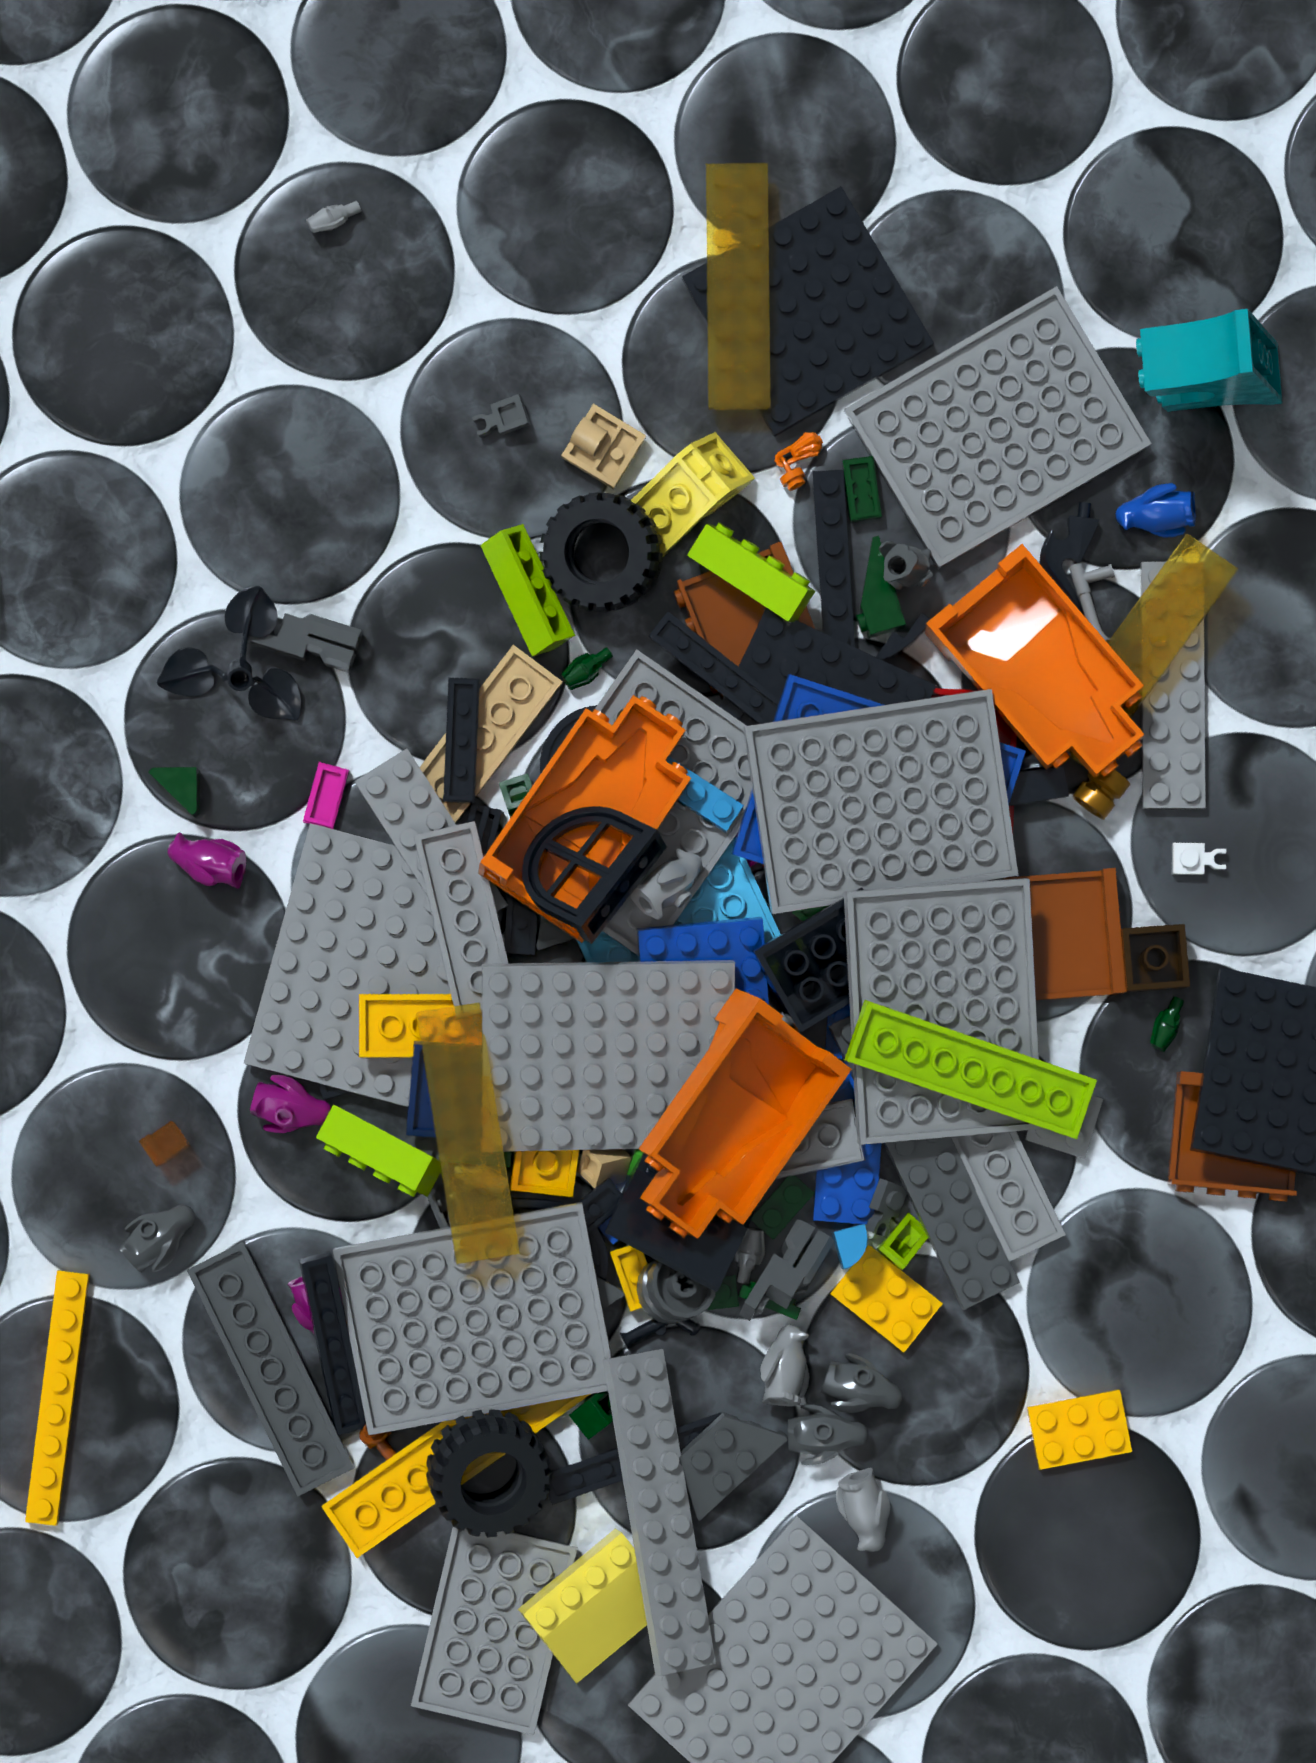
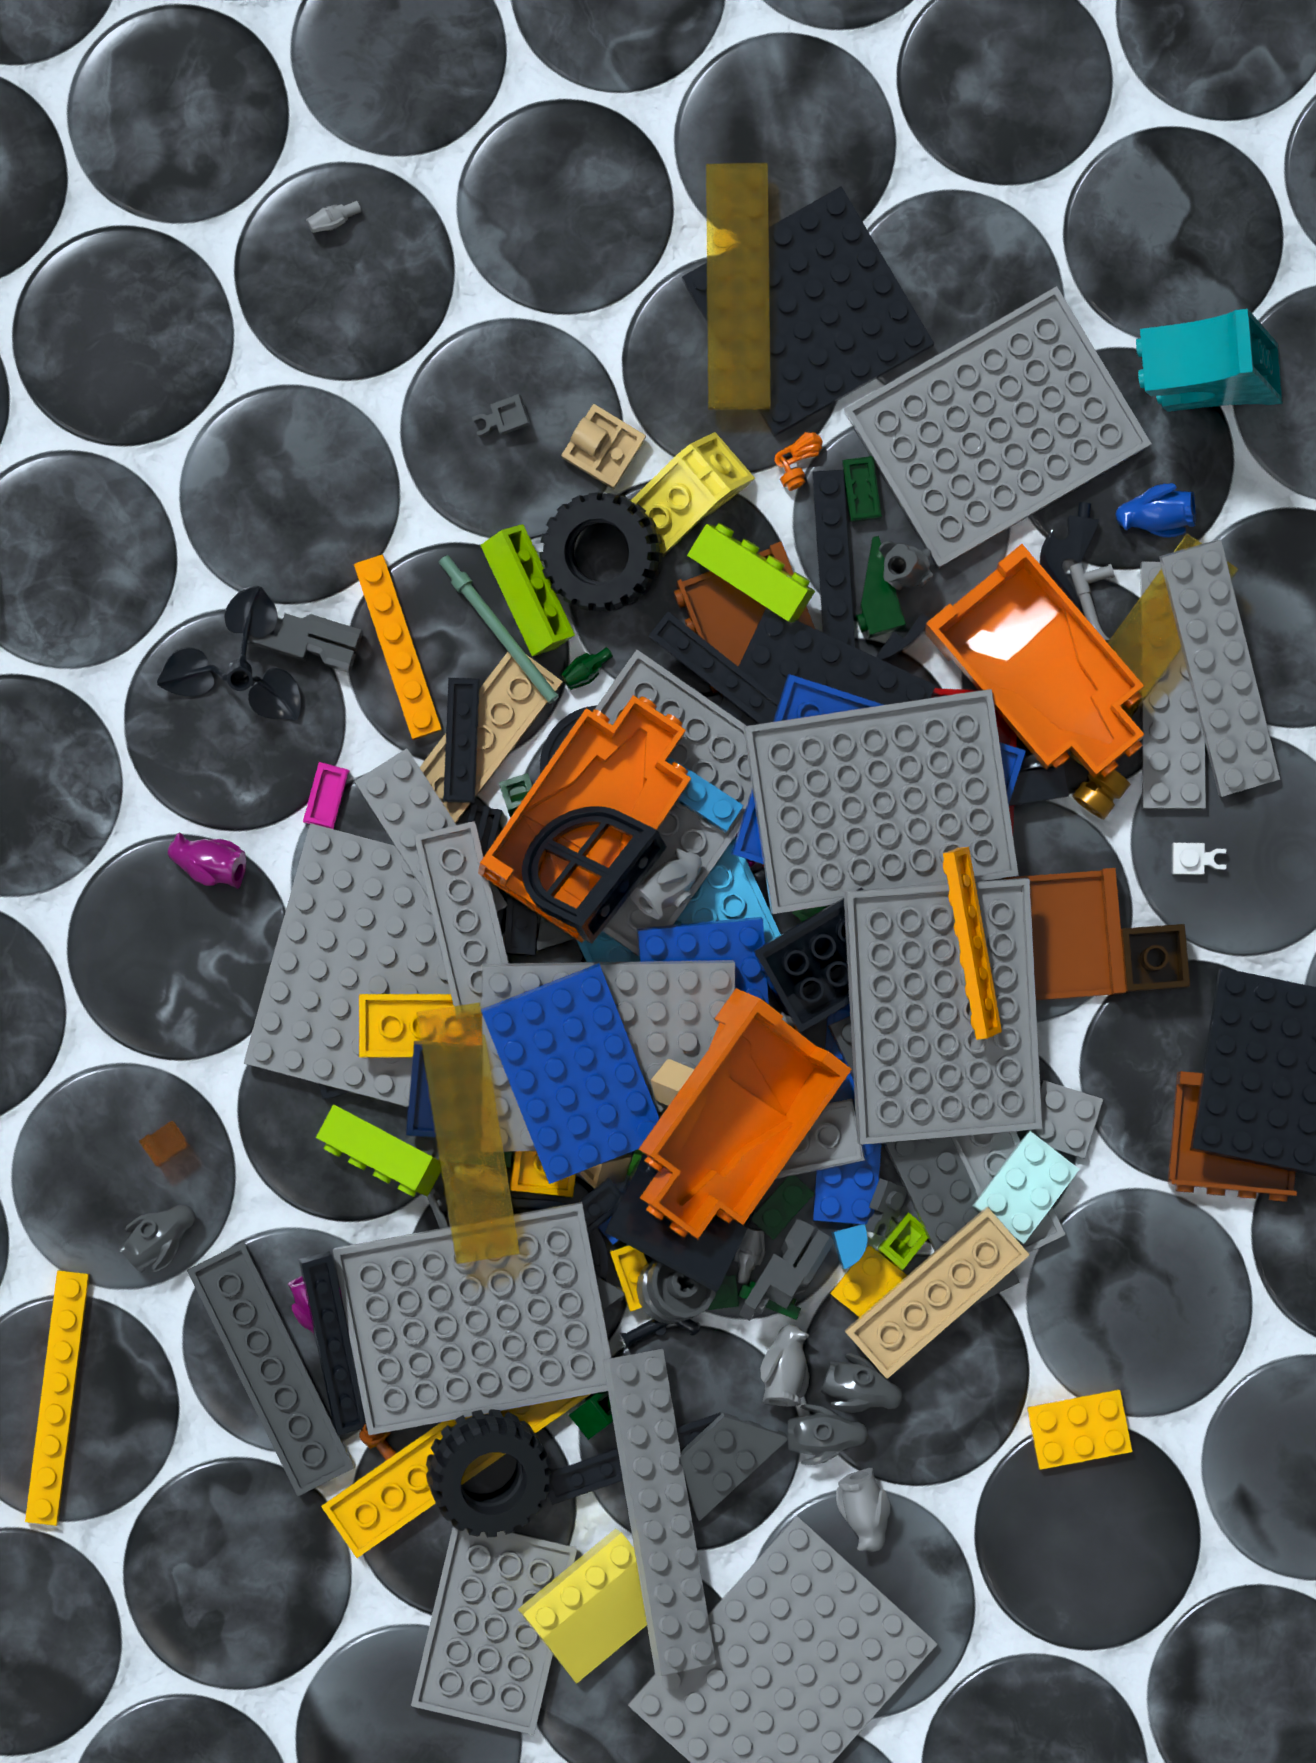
(182, 784): dark green slope -> none
(287, 1105): magenta animal -> none
(397, 647): none -> light orange plate
(463, 584): none -> sand green bar
(572, 1072): none -> blue plate
(669, 1080): none -> tan panel
(937, 1292): none -> tan plate
(970, 1069): lime plate -> none
(972, 943): none -> light orange plate
(1027, 1186): none -> light aqua plate
(1166, 1025): dark green piece -> none
(1219, 667): none -> light grey plate

